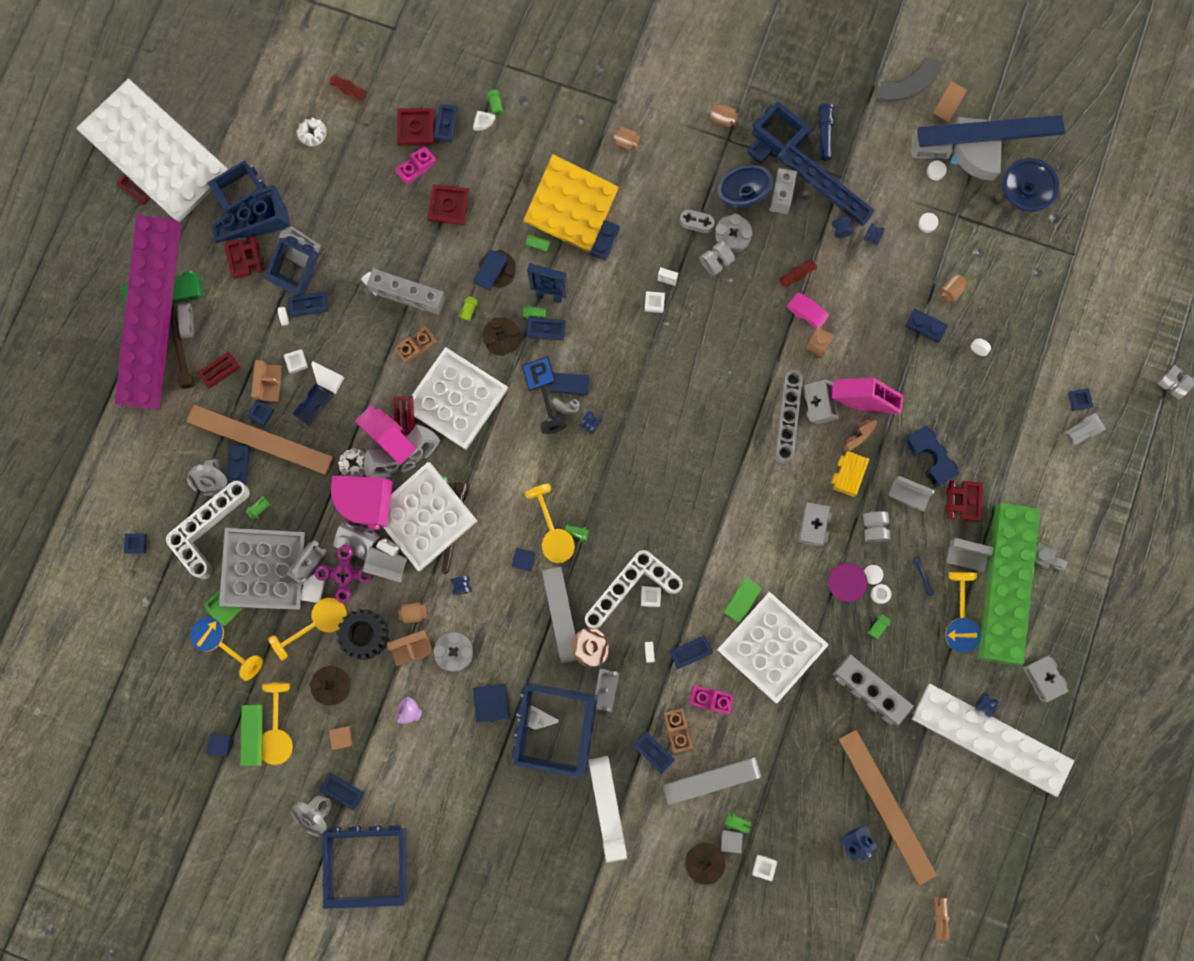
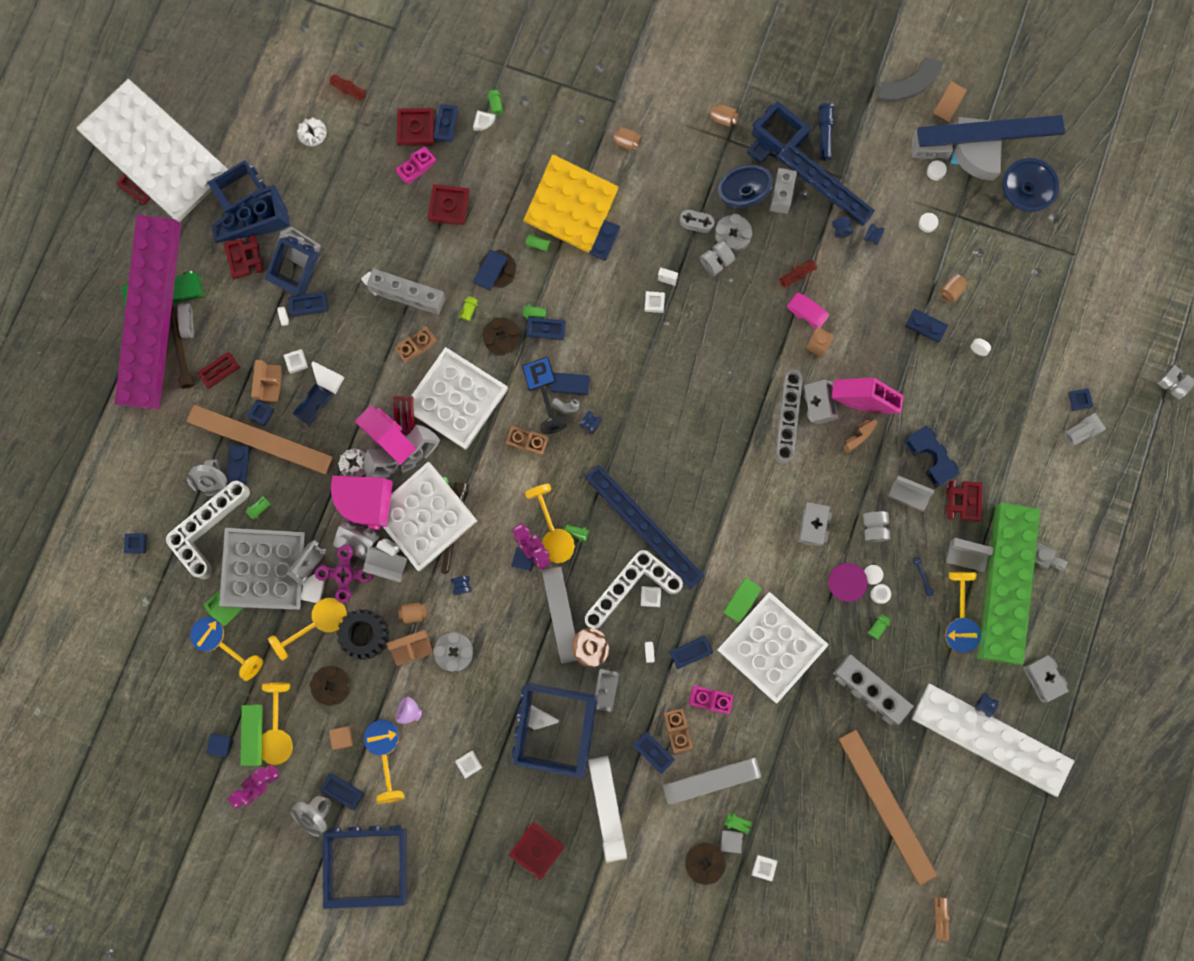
(253, 786): none -> magenta gear
(380, 739): none -> piece
(468, 764): none -> white tile
(490, 703): dark blue piece -> none
(526, 440): none -> medium nougat slope
(531, 546): none -> magenta gear
(536, 850): none -> dark red plate
(548, 281): dark blue tile -> none
(644, 527): none -> dark blue tile
(850, 473): yellow brick -> none
(858, 843): dark blue brick -> none

